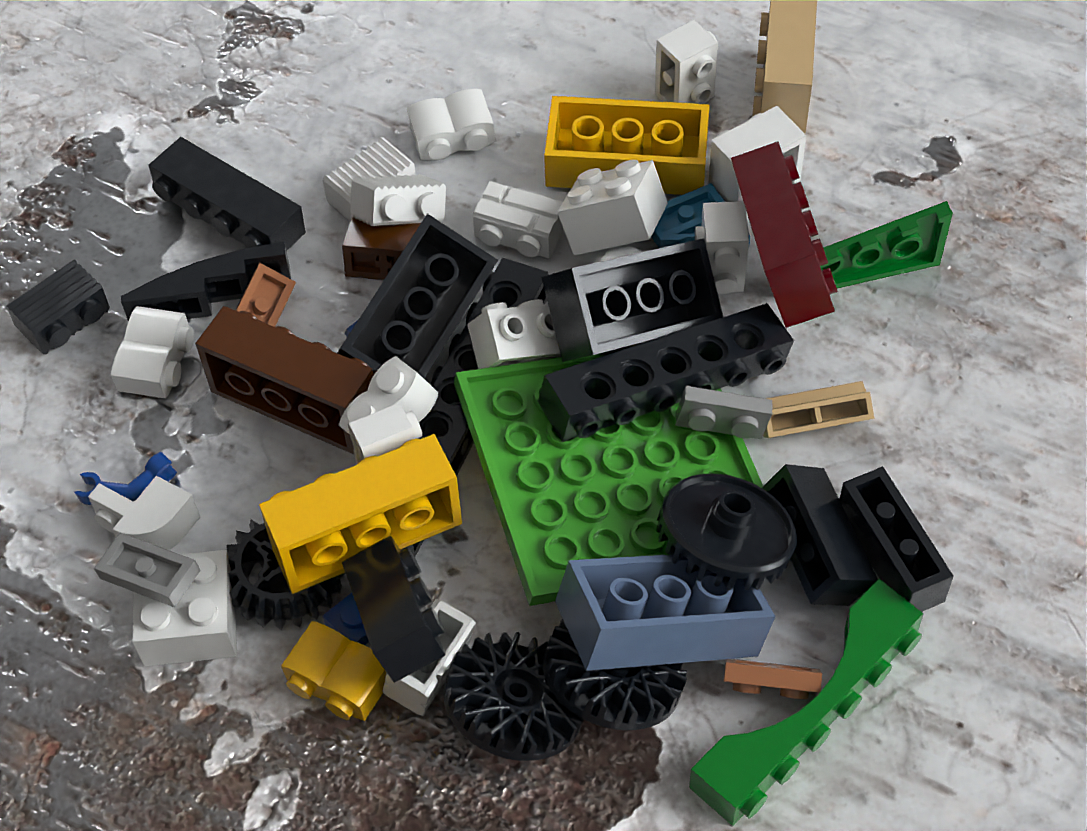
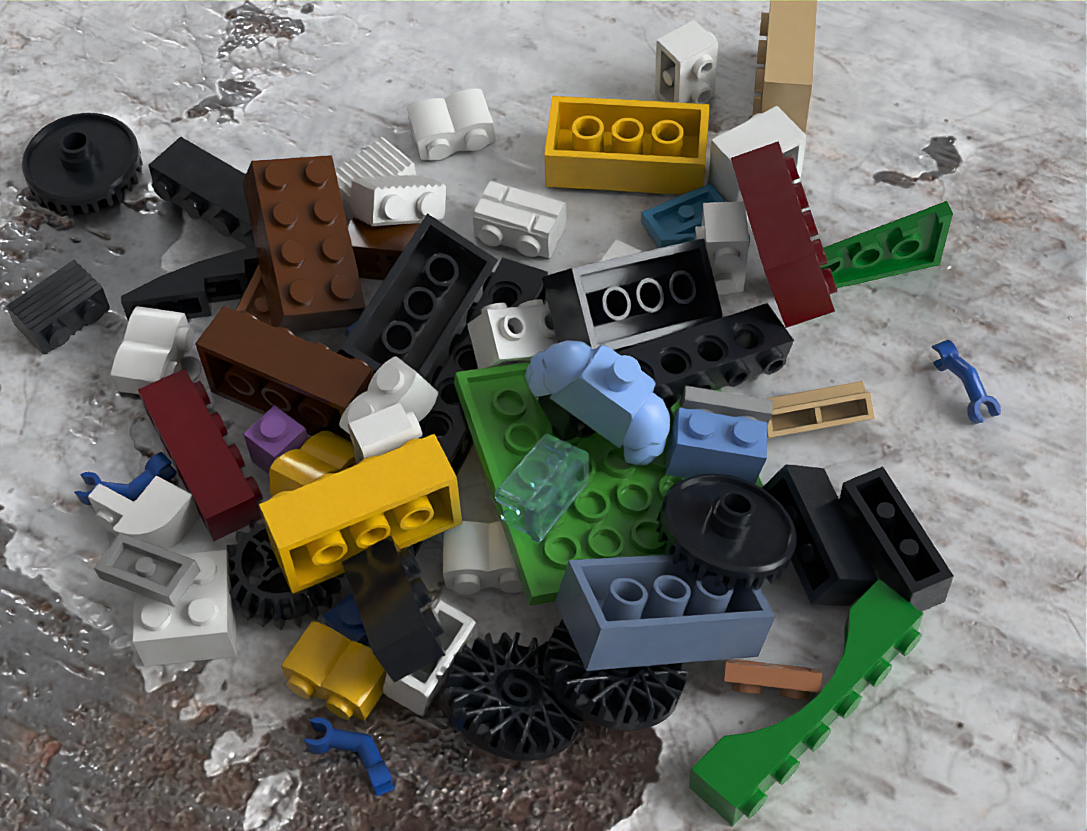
(81, 161): none -> black wheel
(201, 454): none -> dark red brick
(272, 437): none -> medium lavender brick
(303, 243): none -> reddish brown brick
(318, 456): none -> yellow brick
(357, 742): none -> blue arm
(478, 558): none -> white brick
(543, 486): none -> clear light blue hinge
(604, 394): none -> light blue torso
(613, 207): white brick -> none
(716, 445): none -> medium blue brick
(968, 374): none -> blue arm

